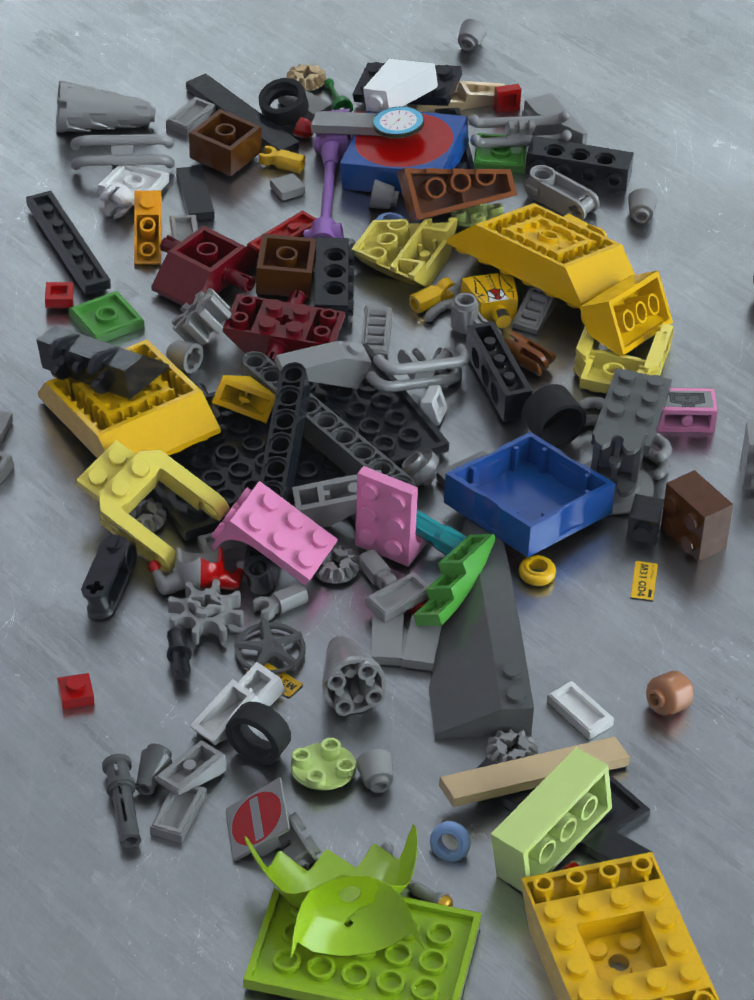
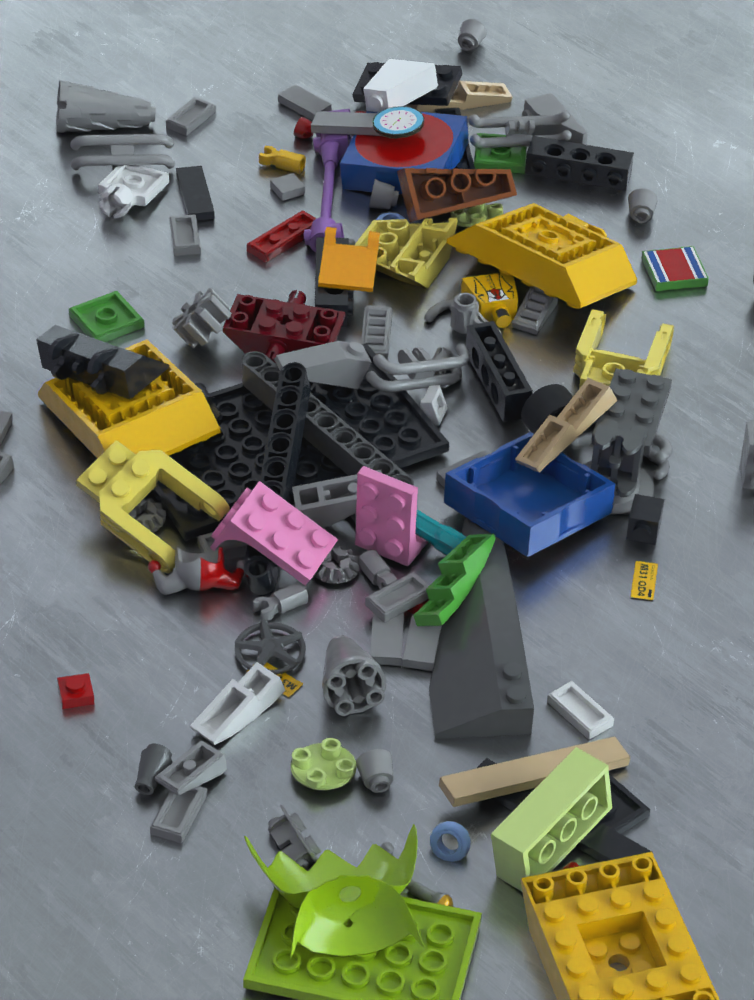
(59, 295): red plate -> none
(68, 242): black plate -> none
(108, 575): black piece -> none
(127, 829): dark grey pin -> none
(147, 227): light orange slope -> none
(179, 653): black axle -> none
(185, 355): light grey hat -> none
(202, 263): dark red slope -> none
(206, 611): light grey gear -> none
(213, 92): black tile -> none
(225, 142): reddish brown brick -> none
(244, 396): yellow slope -> none
(260, 818): piece -> none
(266, 721): black tyre -> none
(280, 88): black tyre -> none
(285, 265): reddish brown brick -> none
(314, 79): tan gear -> none
(339, 101): green hinge -> none
(348, 265): none -> light orange flag
(421, 467): light grey plate -> none
(431, 295): yellow bar -> none
(497, 746): light grey gear -> none
(507, 98): red plate -> none
(529, 354): dark orange arm -> none
(537, 578): yellow piece -> none
(559, 432): none -> tan slope
(560, 192): light grey piece -> none
(627, 312): yellow slope -> none
(671, 692): nougat head -> none
(674, 268): none -> tile
(689, 411): bright pink brick -> none
(696, 515): reddish brown brick -> none

